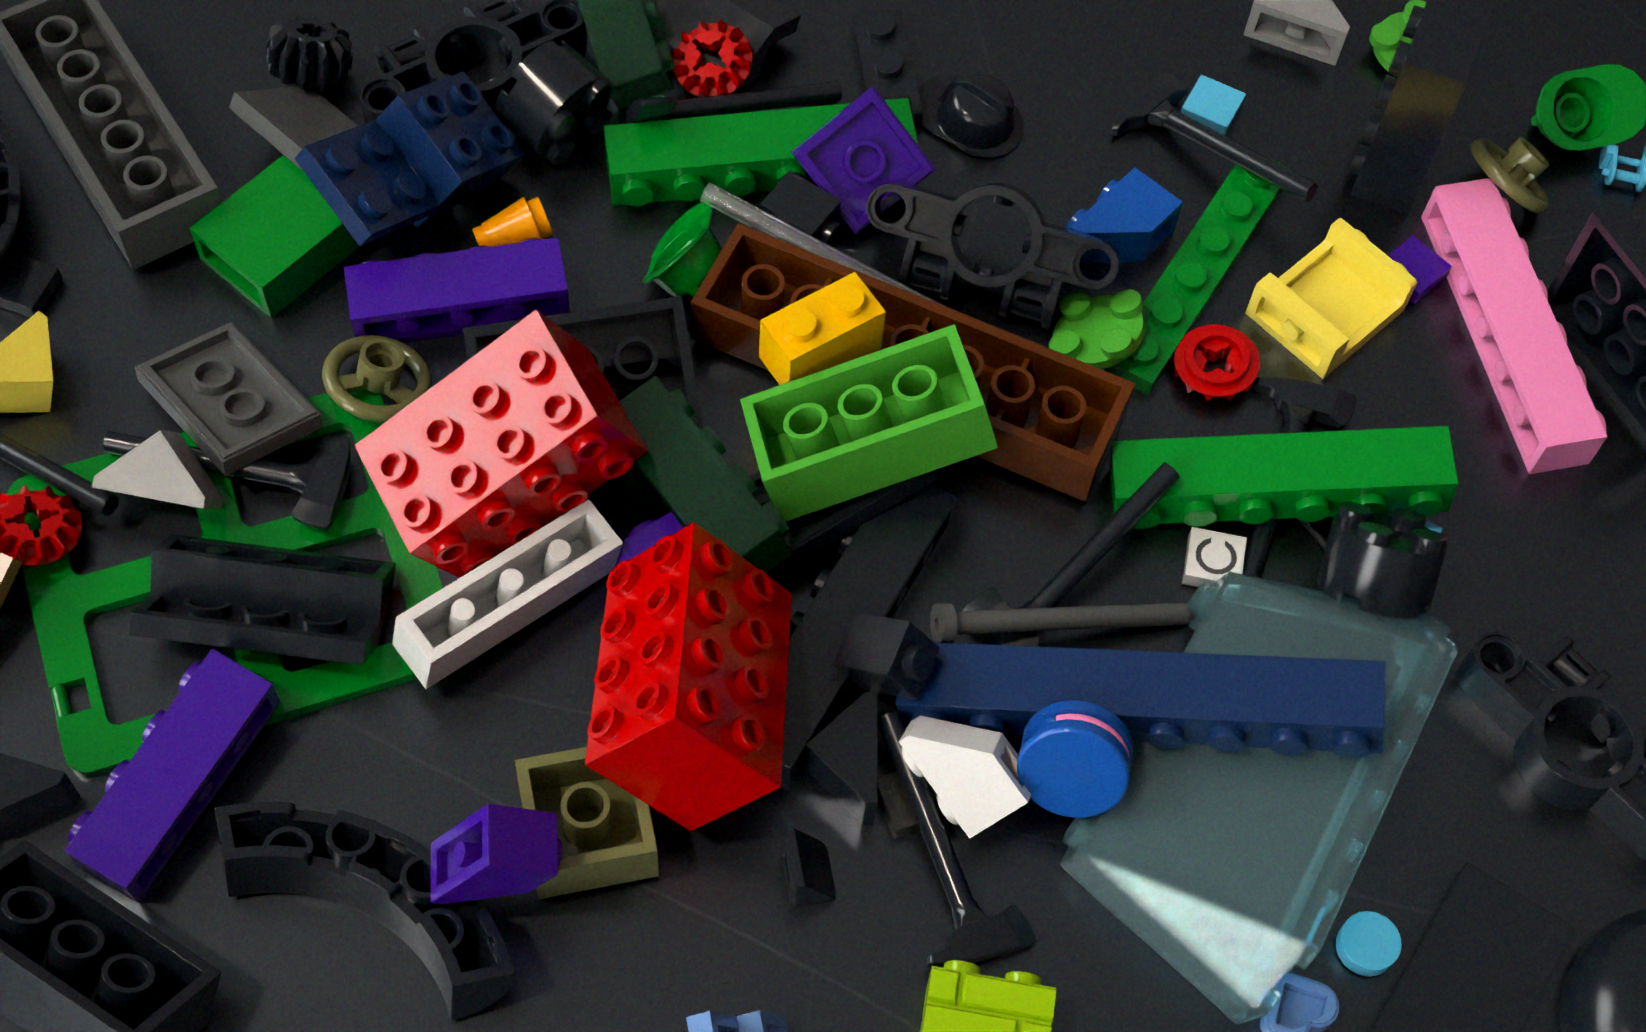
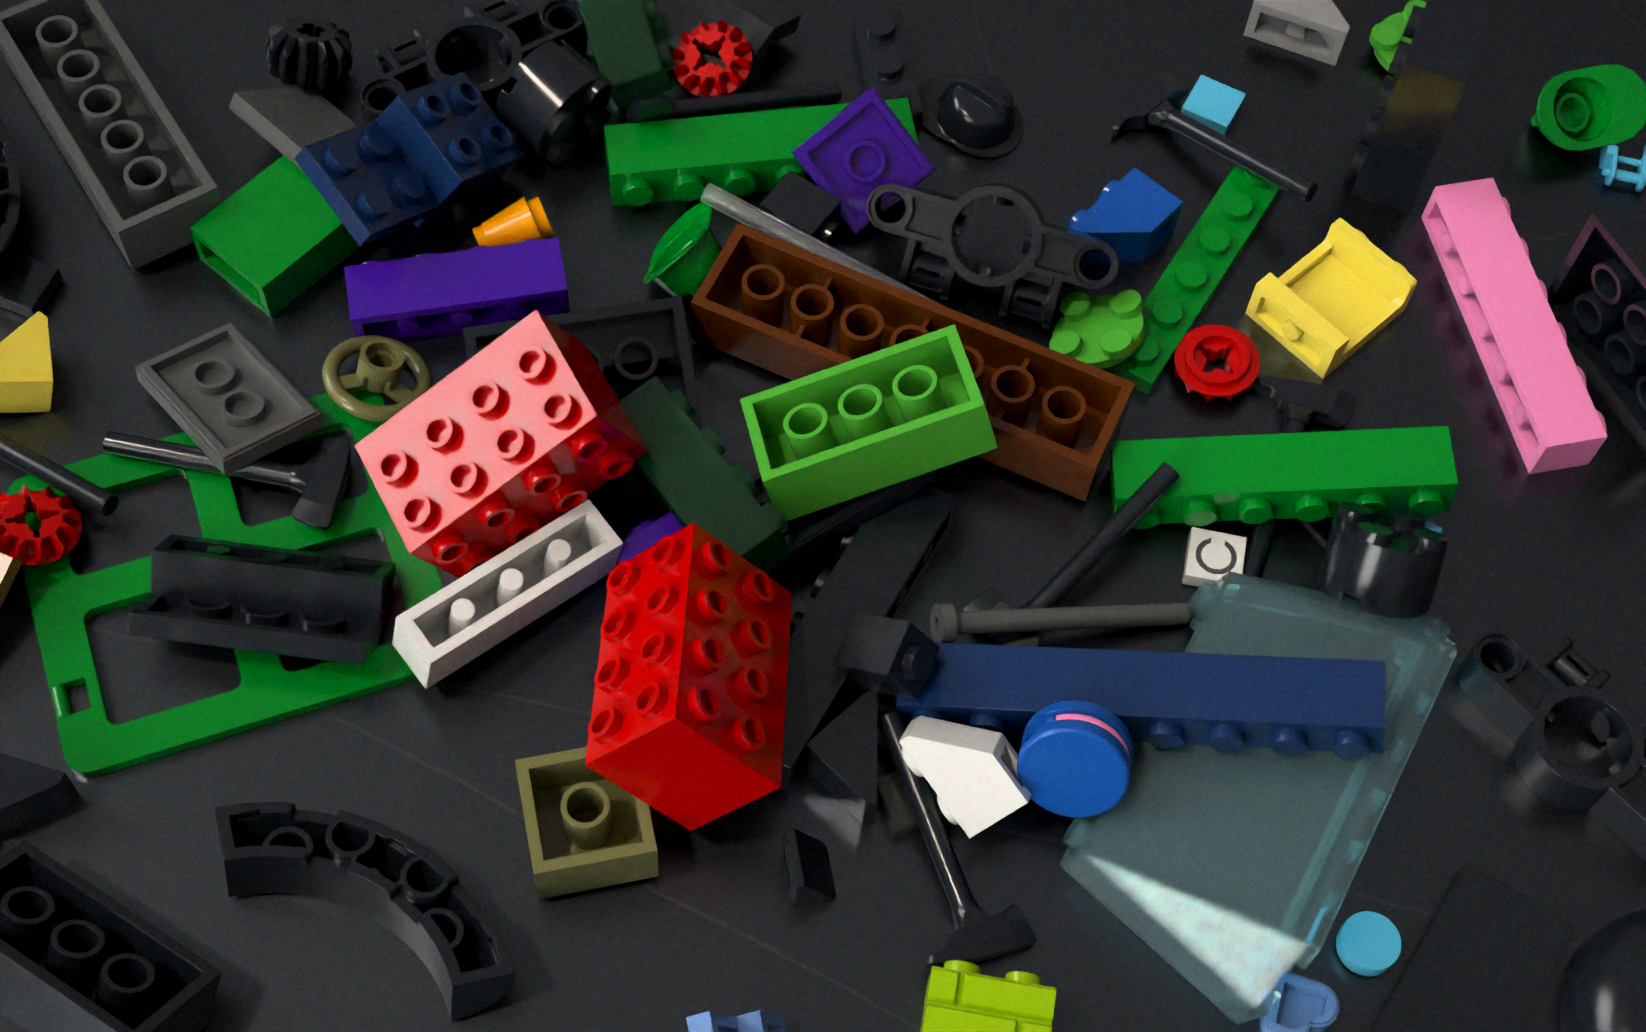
(162, 471): light grey slope -> none
(172, 774): dark purple brick -> none
(495, 855): dark purple slope -> none
(822, 330): yellow brick -> none
(1422, 264): dark purple tile -> none
(1514, 171): olive piece -> none

